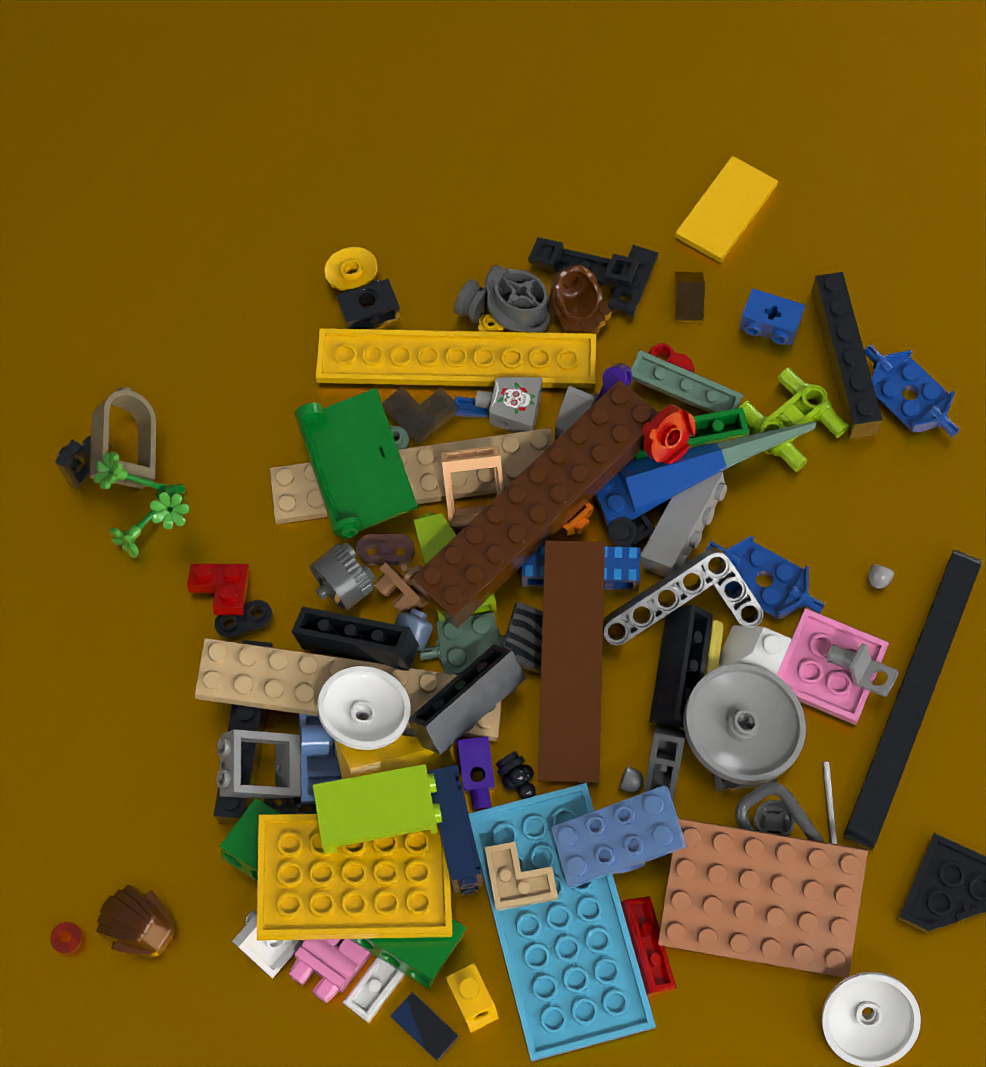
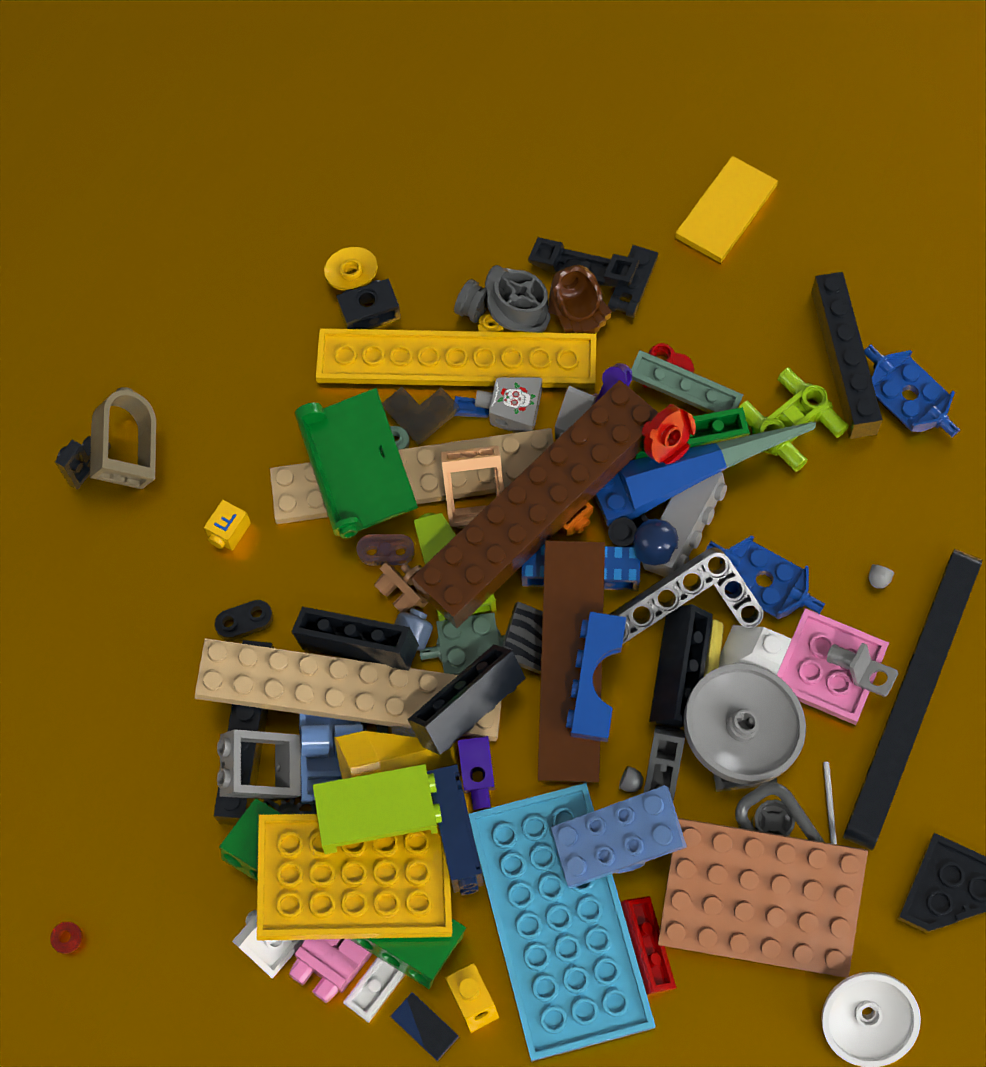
(136, 923): reddish brown hair -> none
(165, 508): bright green plant -> none
(226, 581): red plate -> none
(227, 526): none -> yellow brick
(342, 576): dark grey piece -> none
(367, 694): white dish -> none
(516, 775): black piece -> none
(517, 888): tan plate -> none
(603, 638): none -> blue arch
(655, 542): none -> dark blue hair
(689, 297): dark brown slope -> none
(765, 306): blue brick -> none

